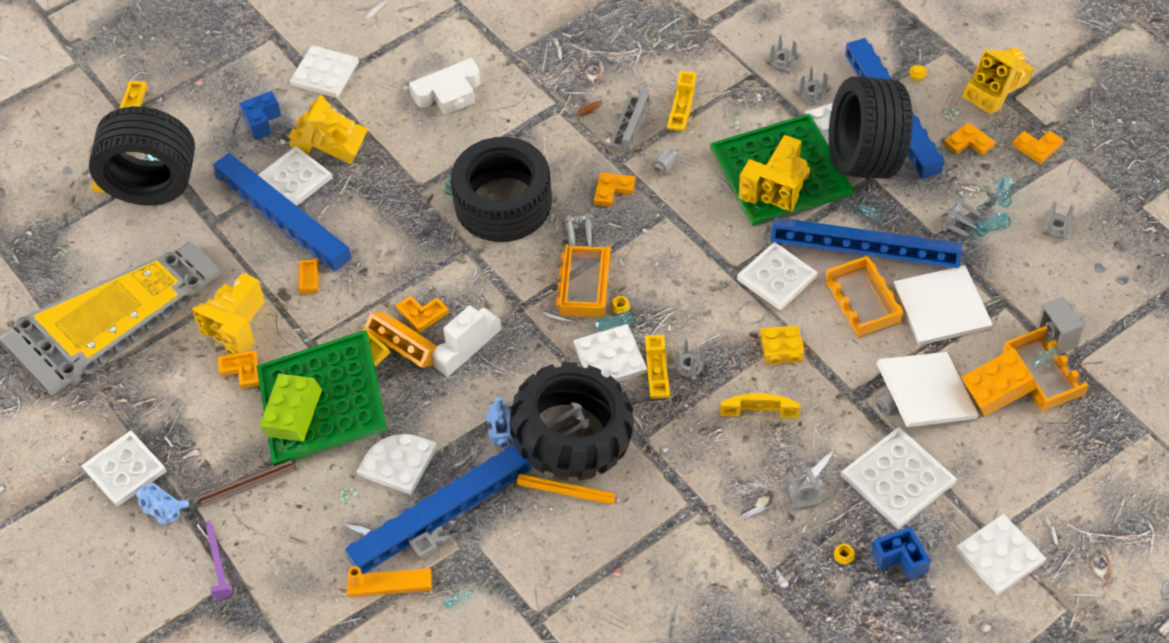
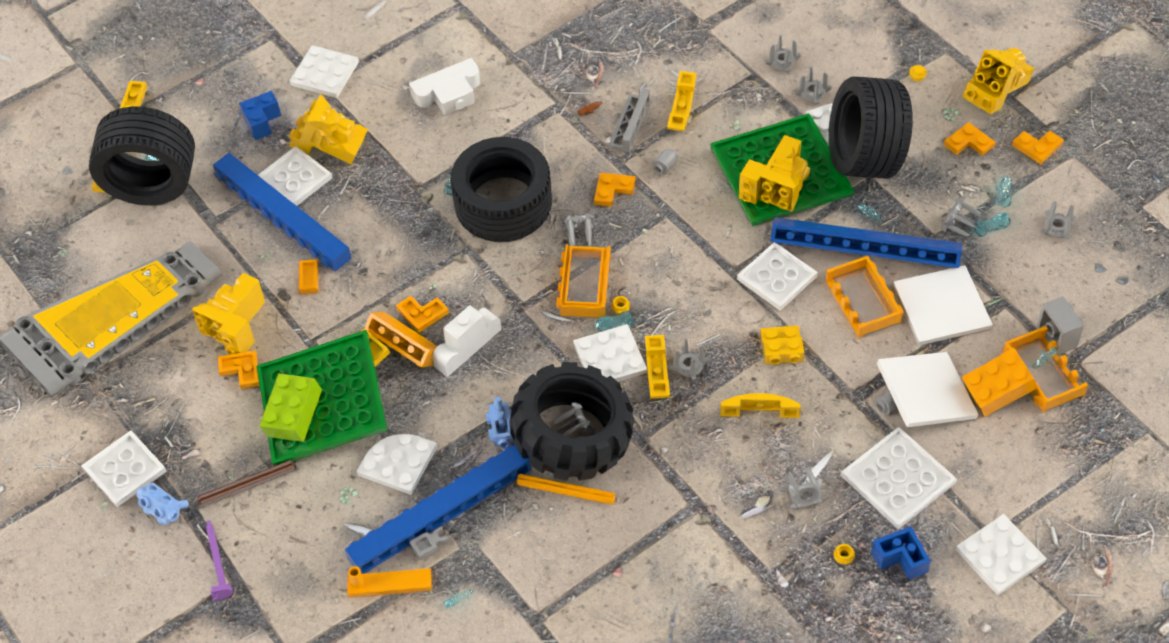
(921, 150): blue brick -> none

